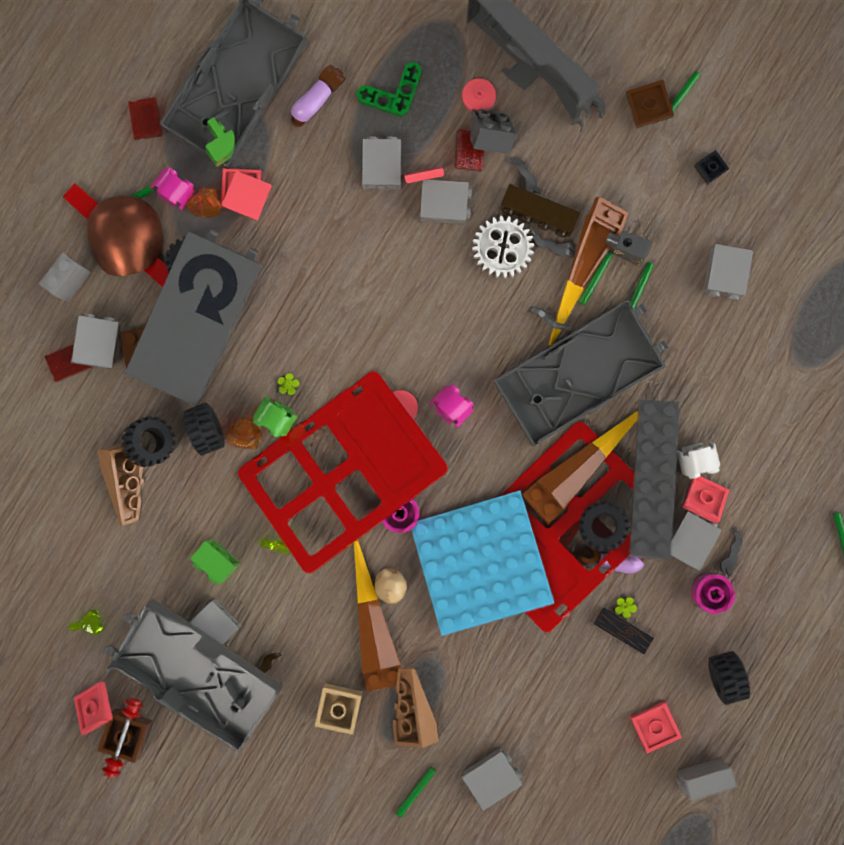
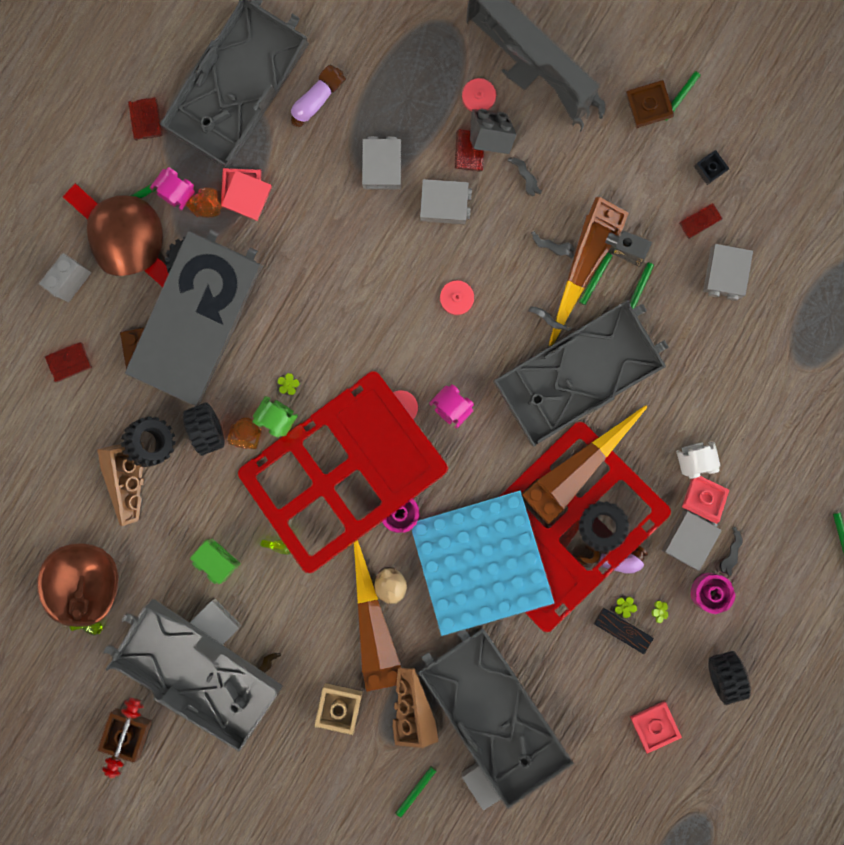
(78, 584): none -> copper piece
(93, 708): coral tile -> none
(94, 341): light grey brick -> none
(223, 146): bright green brick -> none
(393, 100): green beam -> none
(423, 174): coral tile -> none
(457, 297): none -> coral piece
(495, 717): none -> dark grey piece
(519, 250): white gear -> none
(539, 211): dark brown brick -> none
(654, 480): dark grey brick -> none
(660, 611): none -> lime plant
(700, 221): none -> clear red plate
(705, 779): light grey brick -> none

